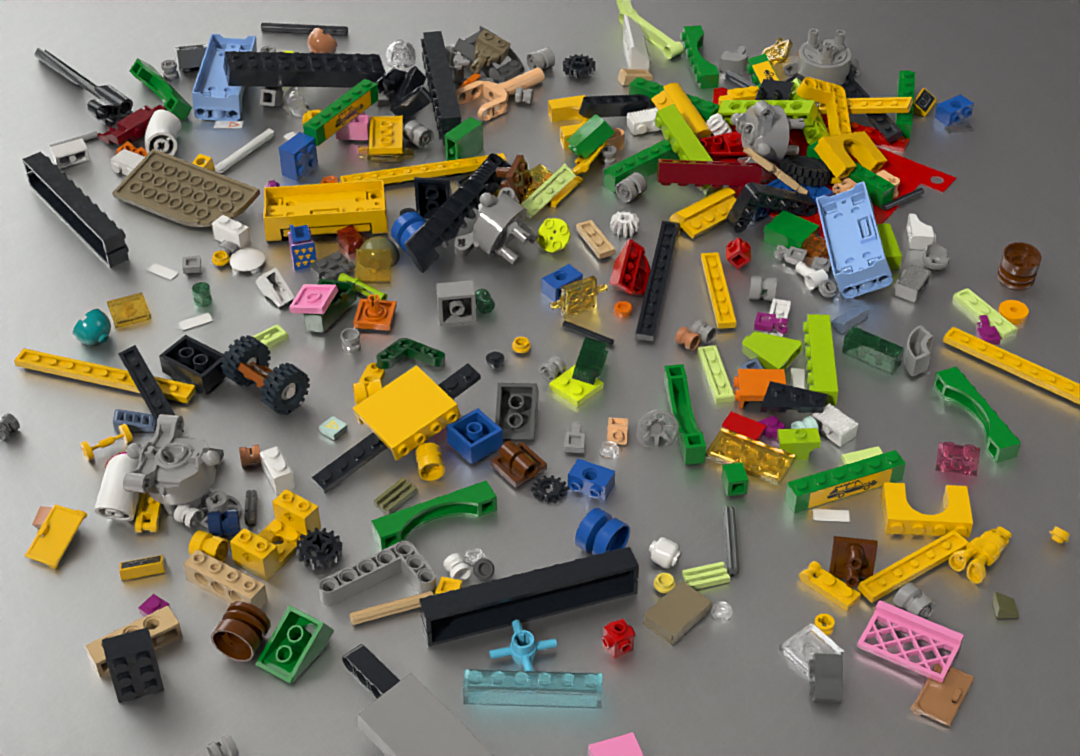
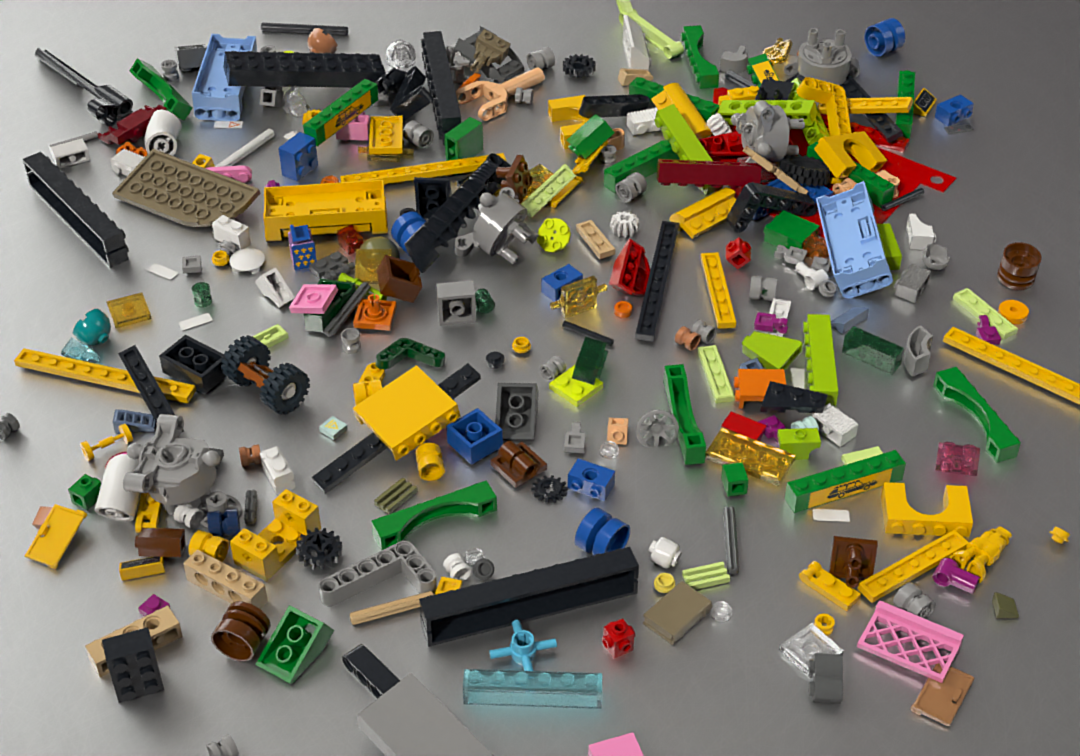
(77, 350): none -> clear light blue plate
(85, 492): none -> green brick
(161, 542): none -> reddish brown brick
(238, 173): none -> bright pink plate
(347, 309): none -> dark grey axle
(399, 279): none -> reddish brown piece
(884, 37): none -> blue wheel
(950, 574): none -> magenta piece

